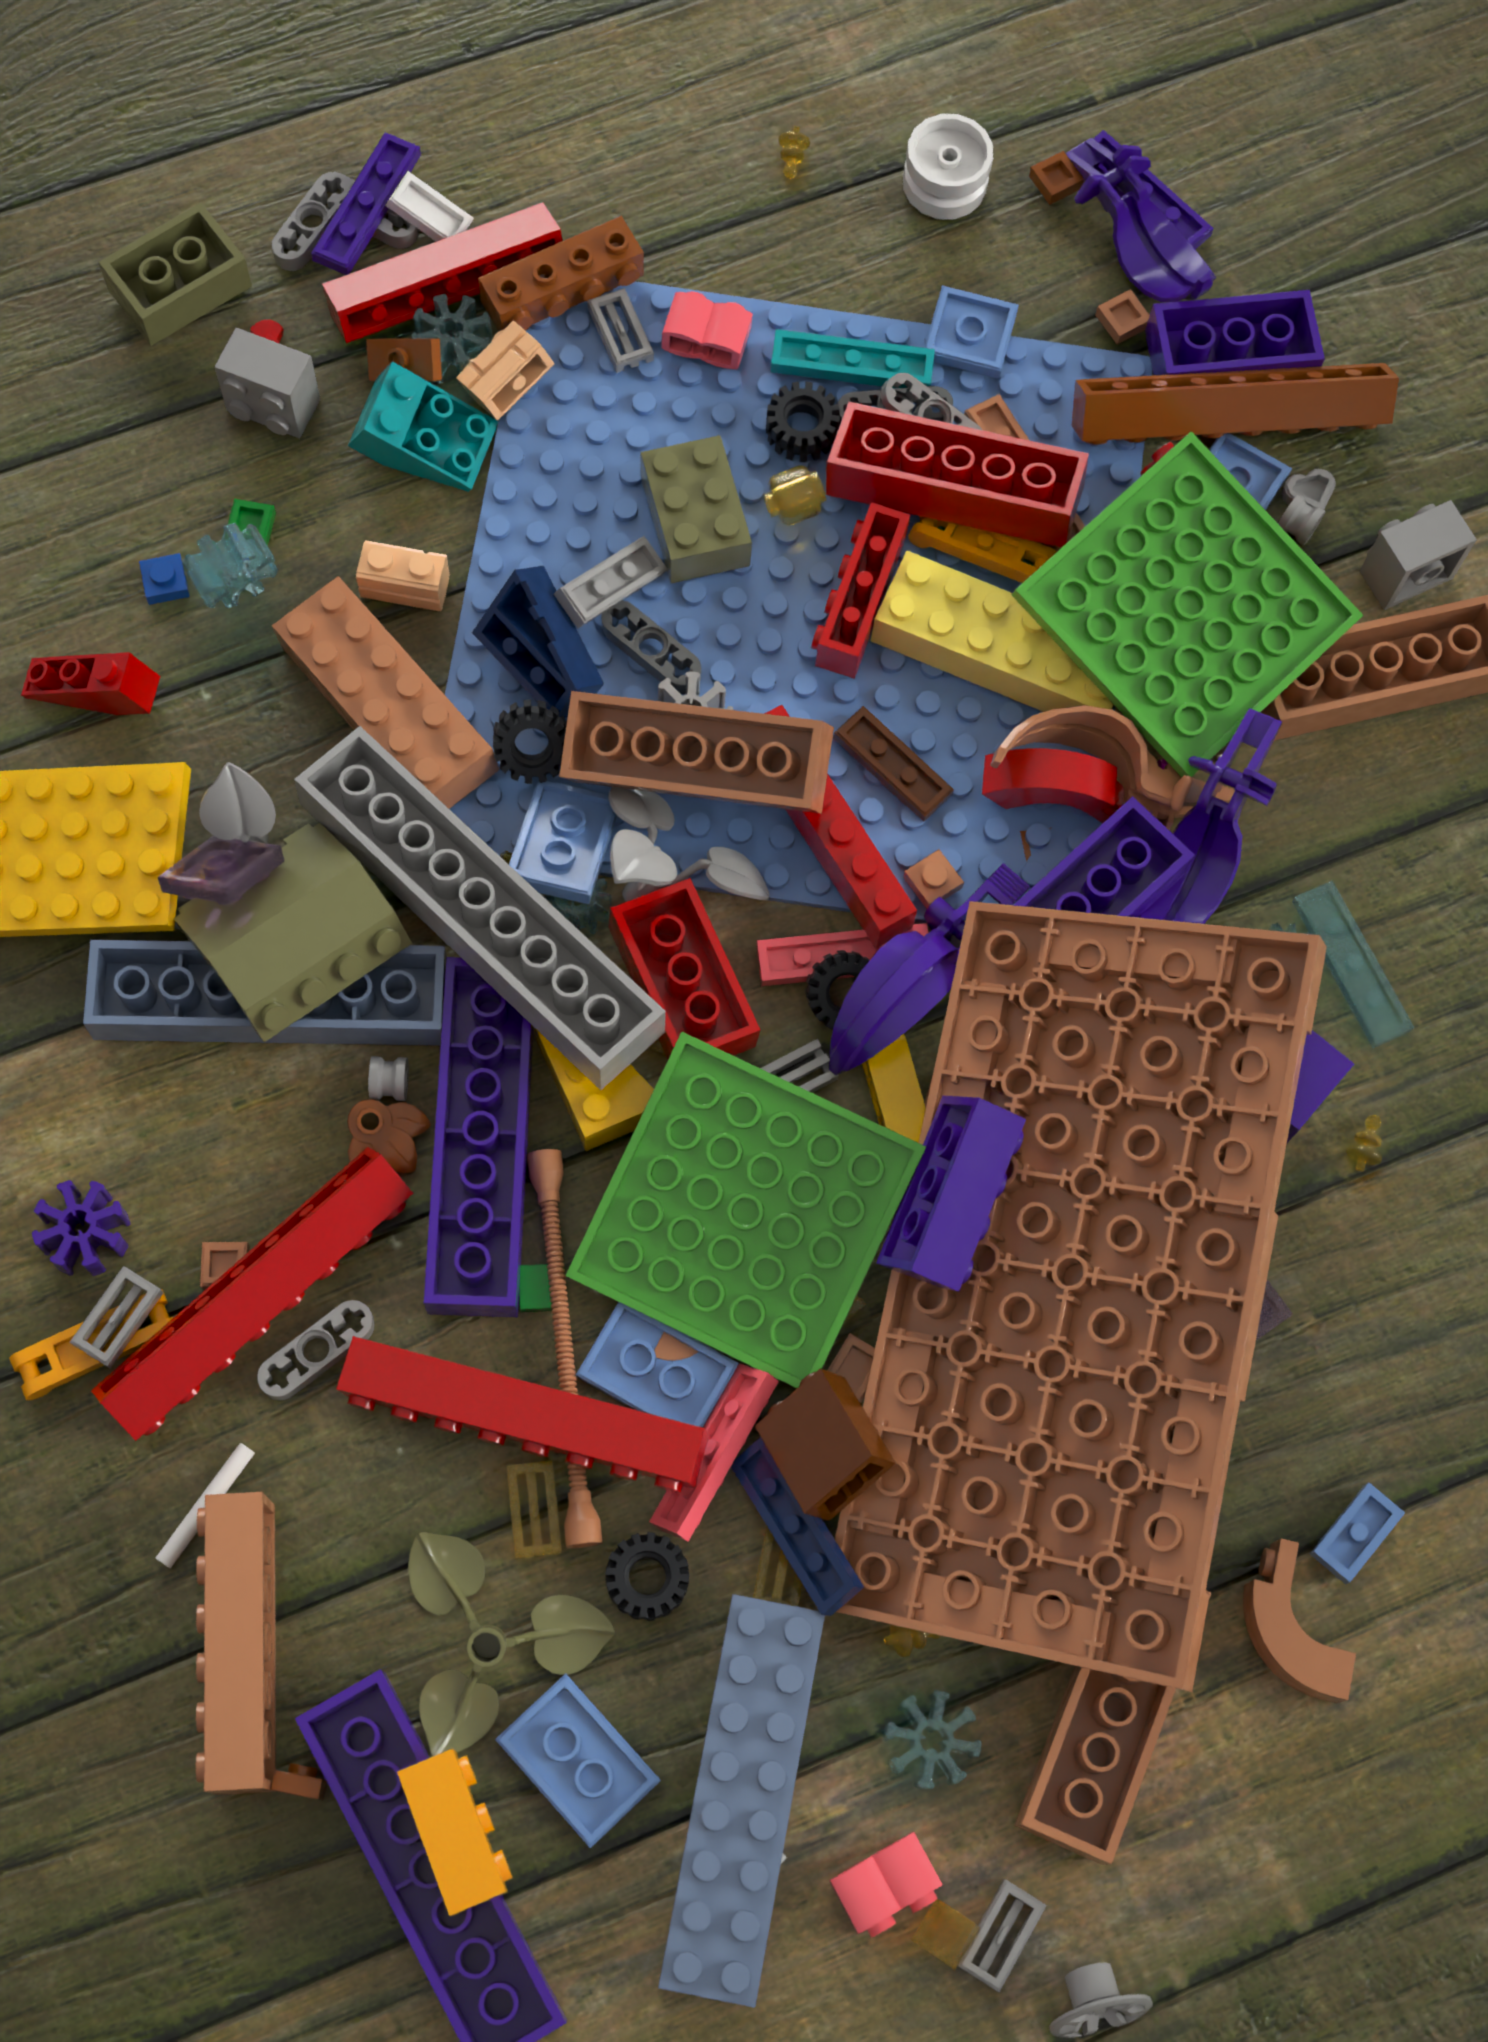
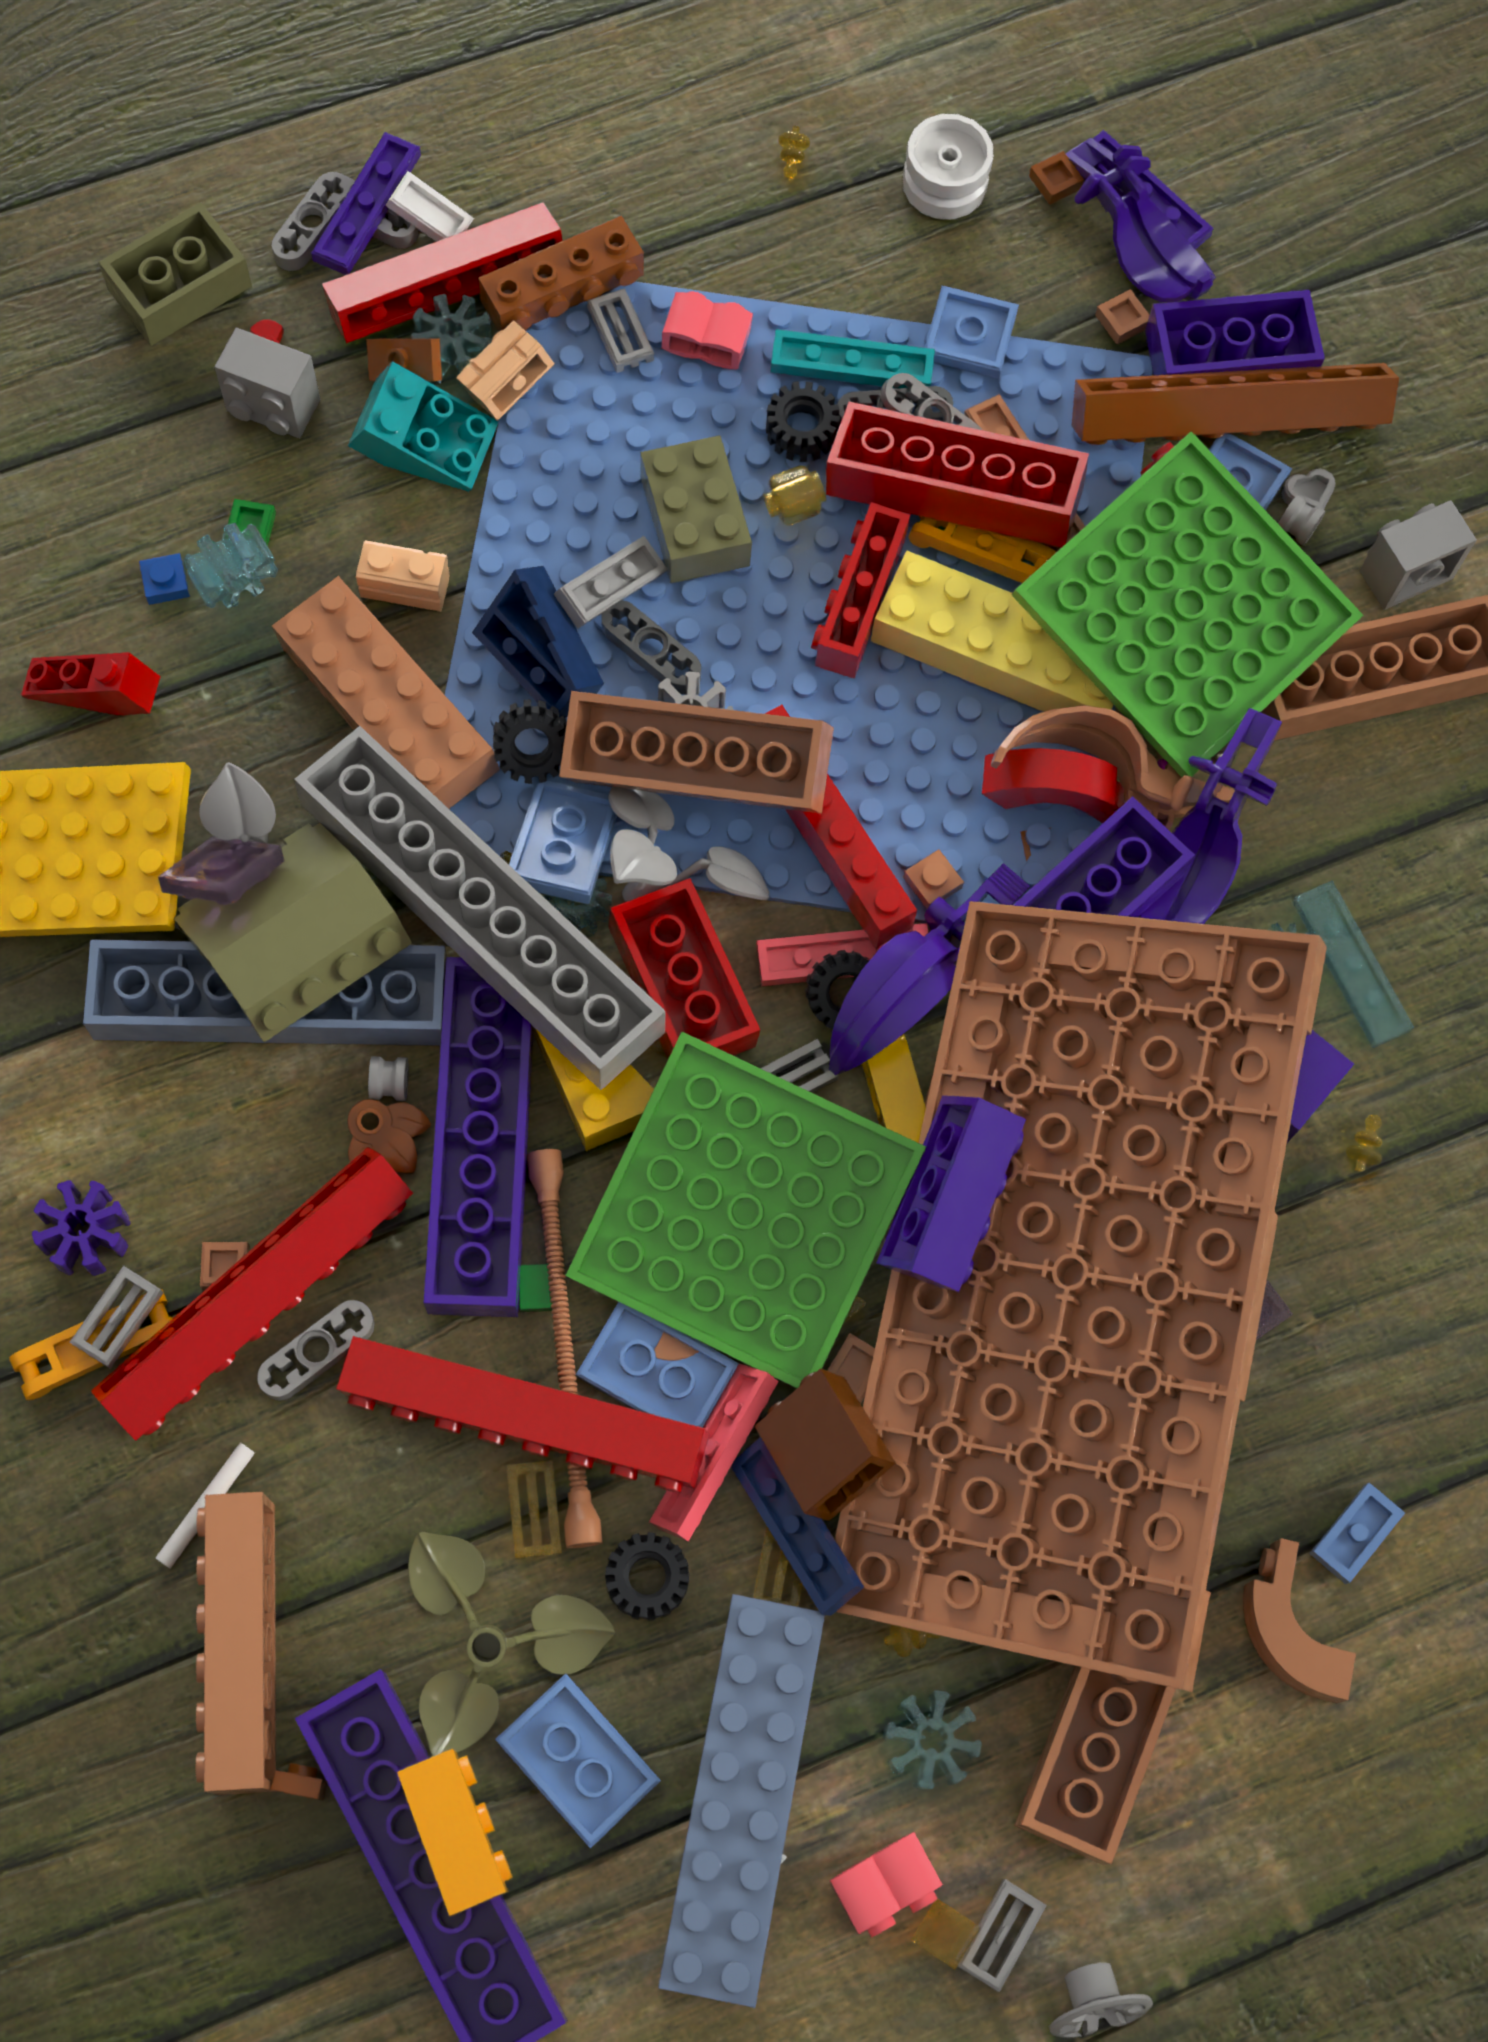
(893, 763): reddish brown tile -> none

